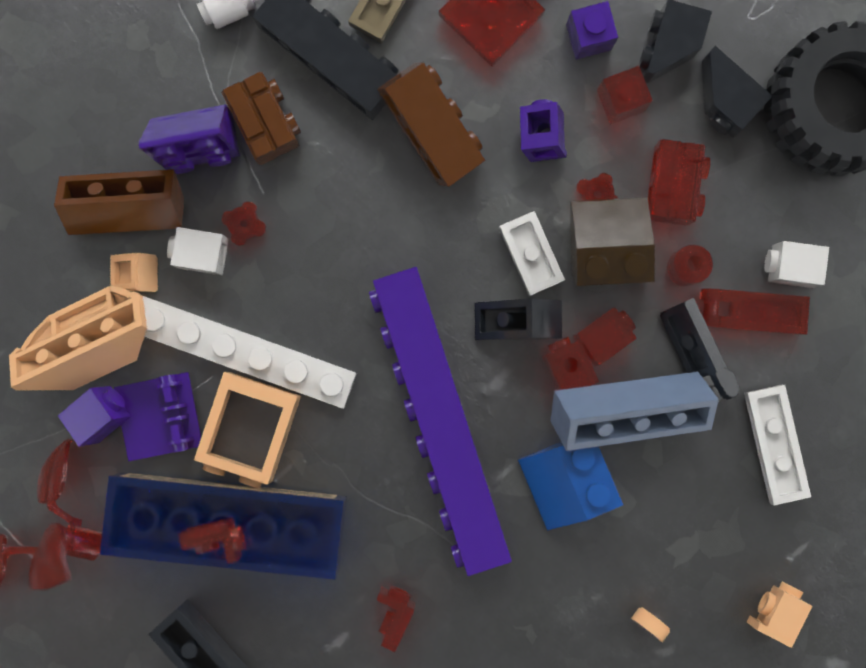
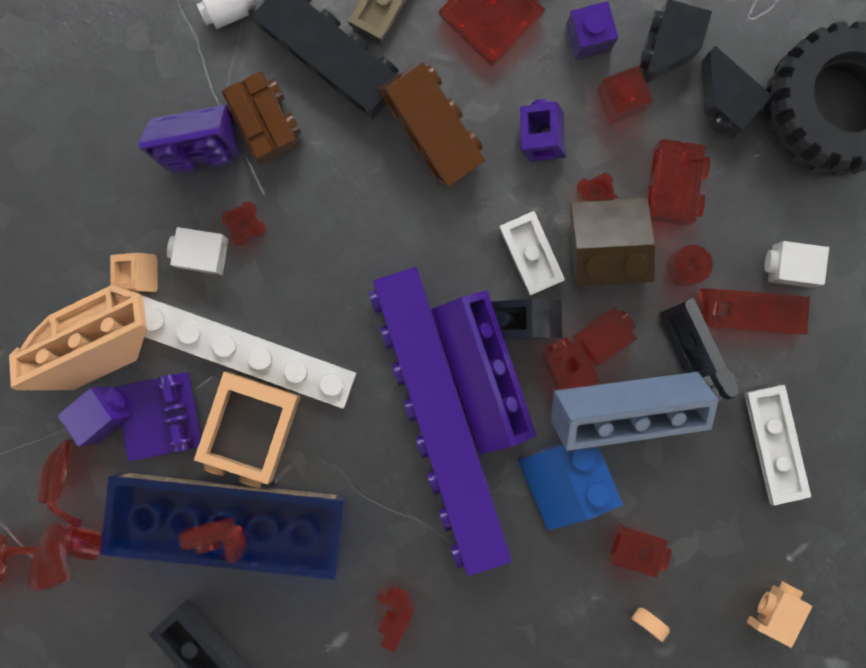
(119, 202): reddish brown brick -> none
(483, 372): none -> dark purple brick
(628, 543): none -> clear red brick

